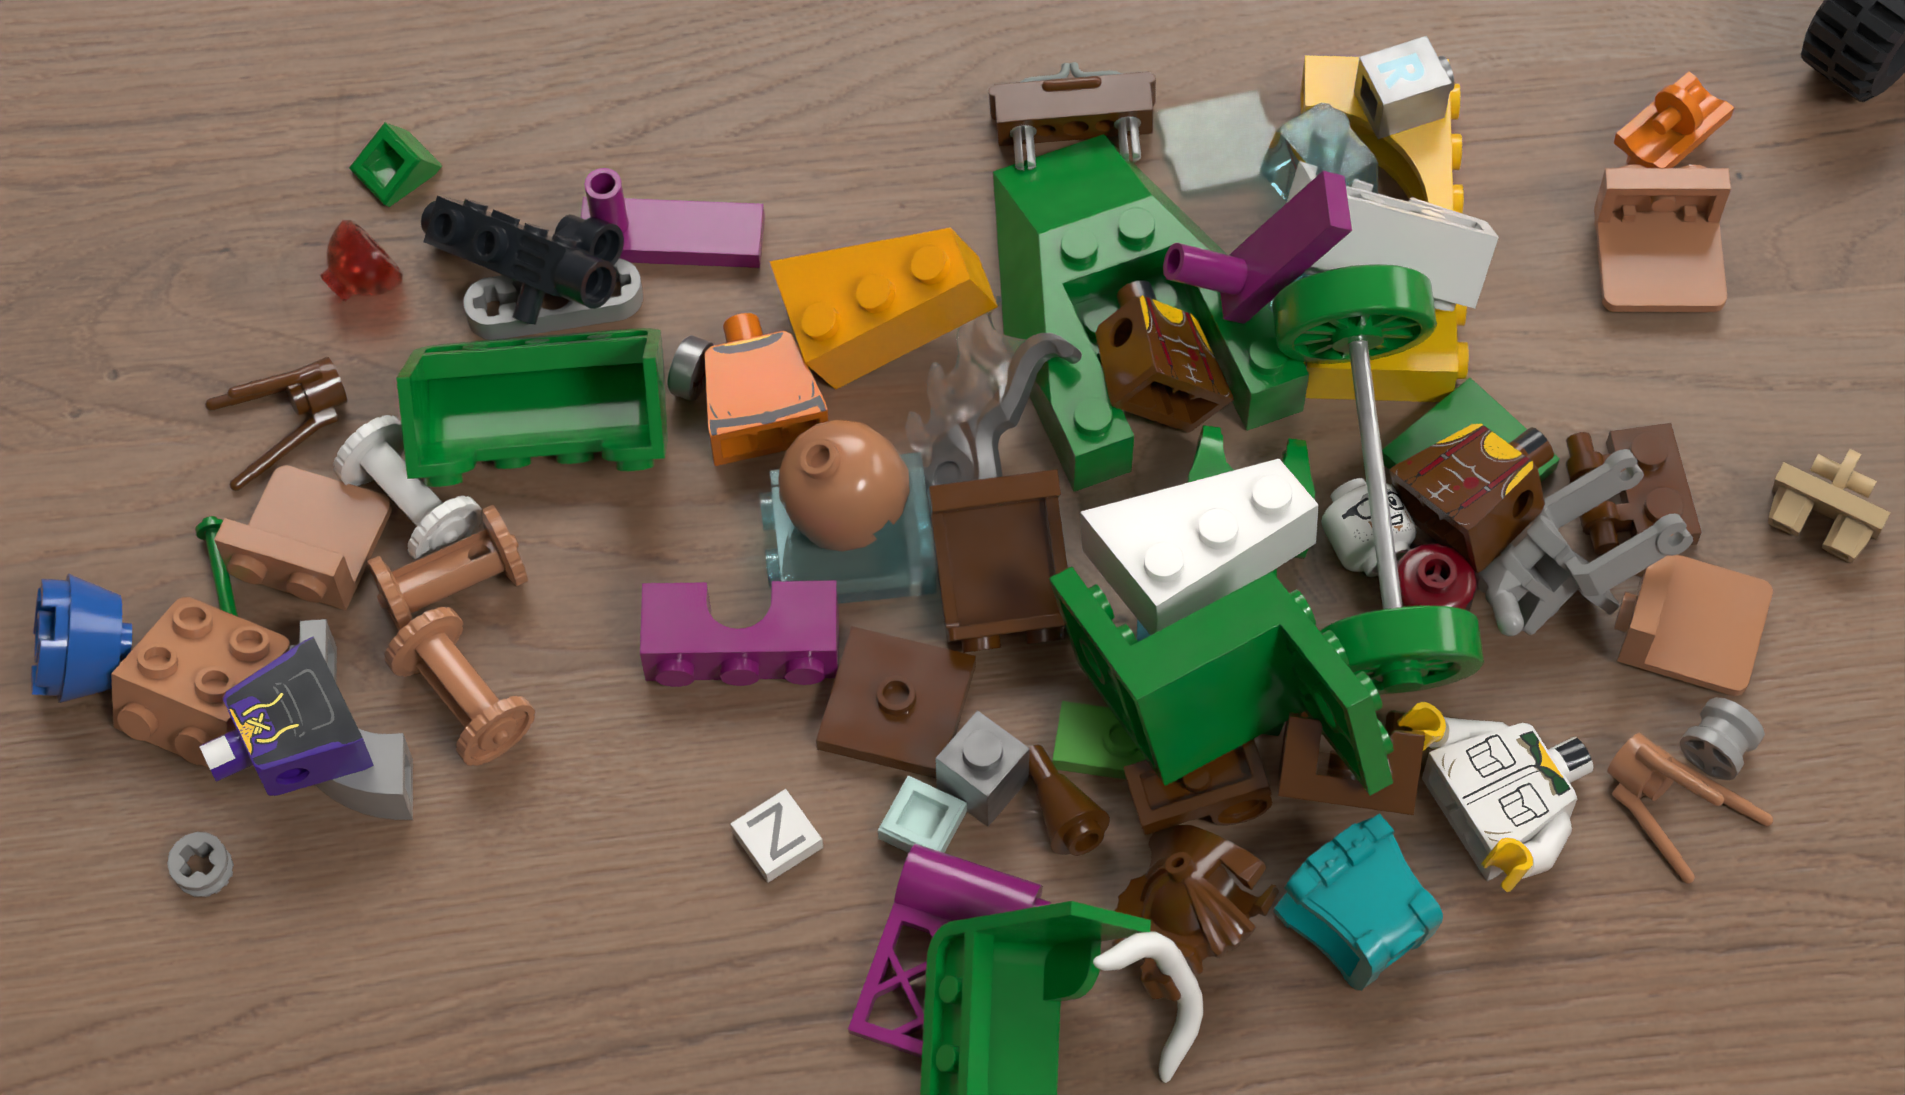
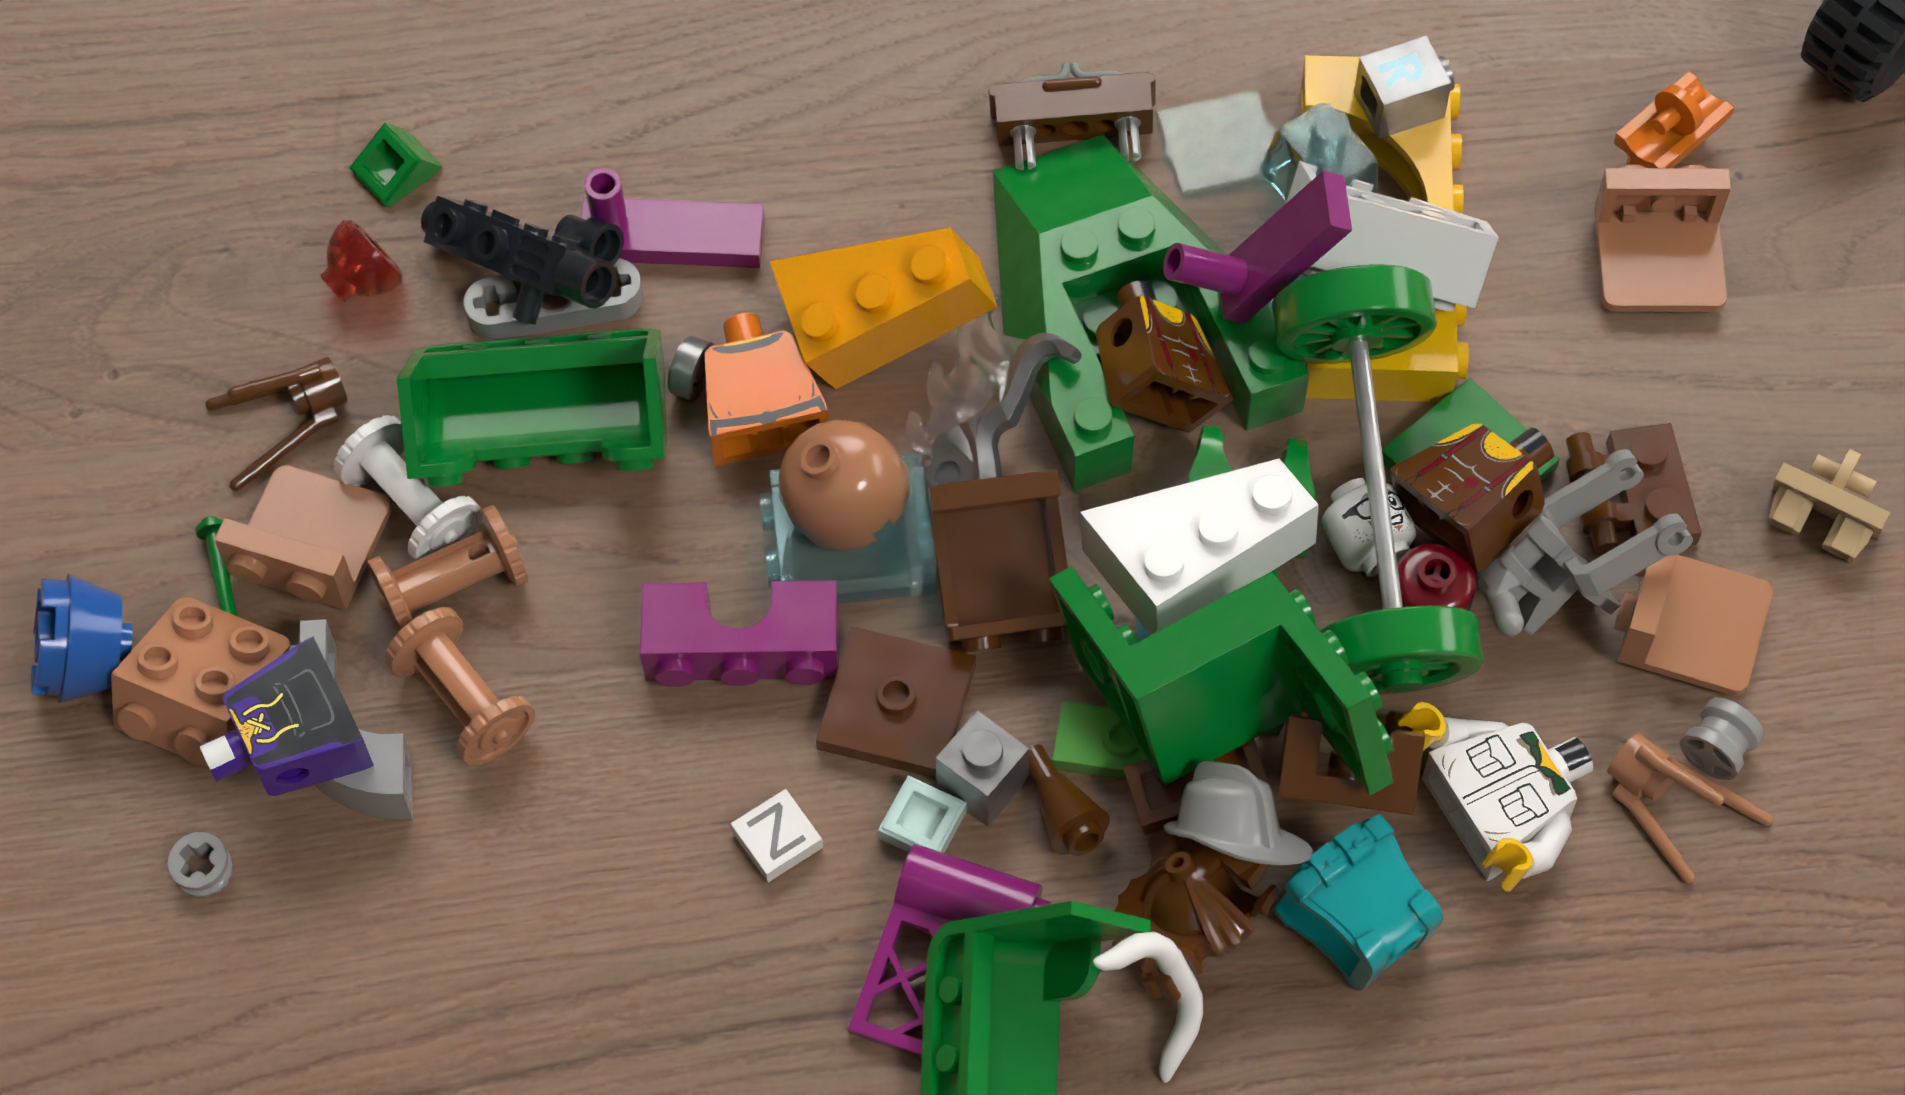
(1236, 817): none -> light grey piece

